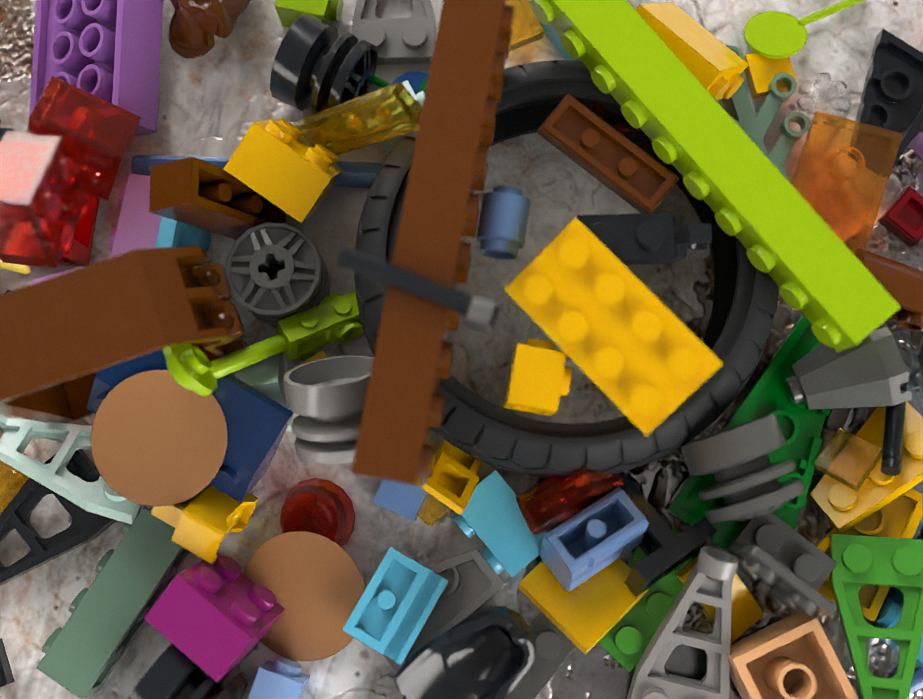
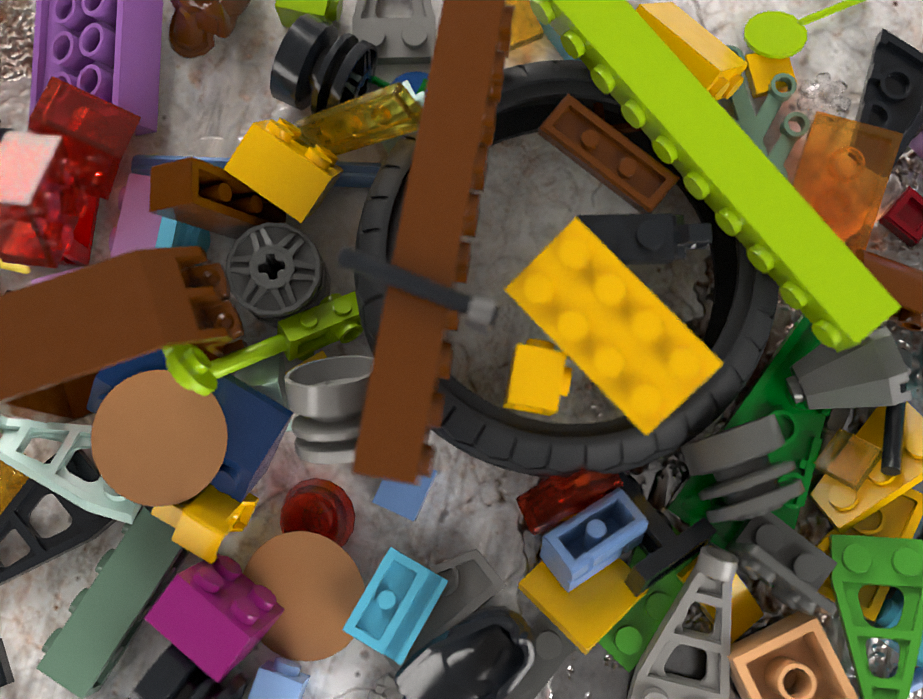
(432, 512): clear yellow tile -> none
(452, 477): yellow slope -> none
(500, 525): medium azure brick -> none
(503, 223): medium blue brick -> none

